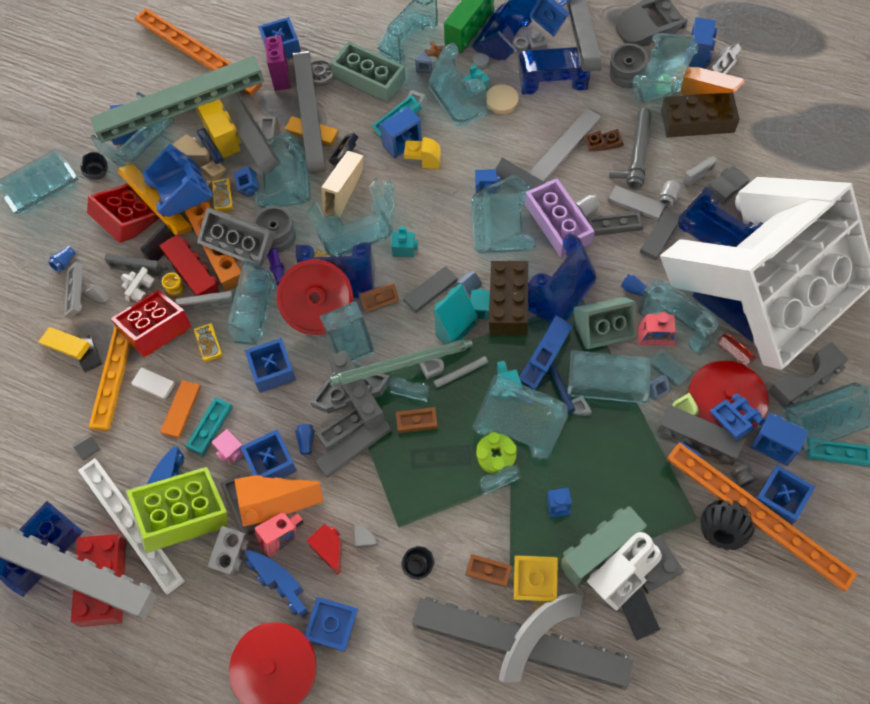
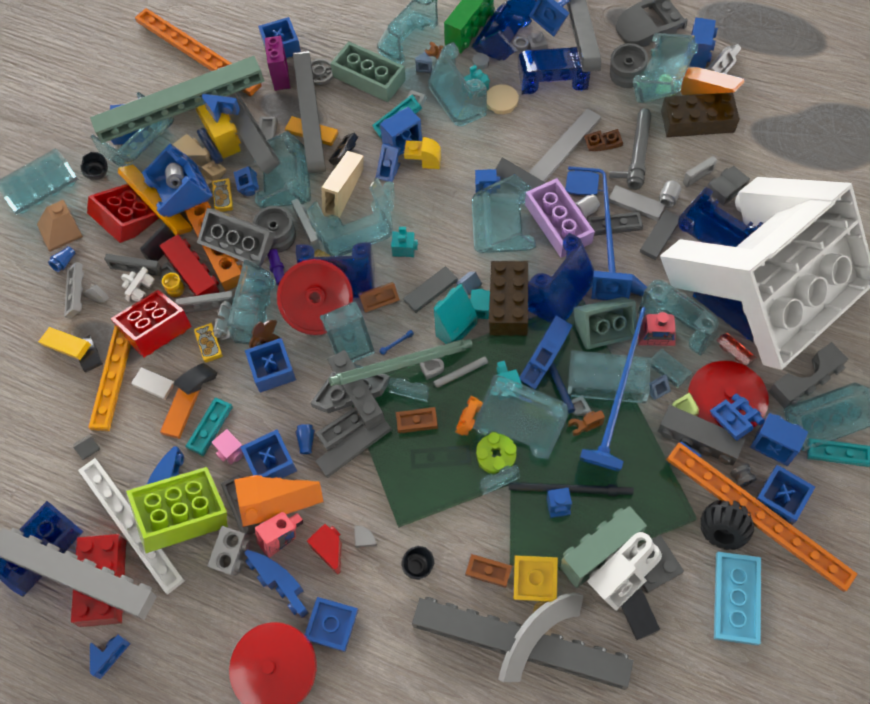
(58, 226): none -> medium nougat slope
(103, 660): none -> blue slope
(174, 175): none -> light grey brick
(195, 377): none -> black slope
(220, 104): none -> blue slope
(220, 329): none -> light grey hinge
(263, 333): none -> reddish brown plate
(301, 211): none -> light grey plate
(383, 351): none -> blue hinge
(388, 162): none -> blue slope
(466, 419): none -> orange plate
(590, 421): none -> dark orange plate
(602, 456): none -> blue piece
(605, 284): none -> blue piece
(611, 490): none -> black bar
(737, 598): none -> medium azure plate

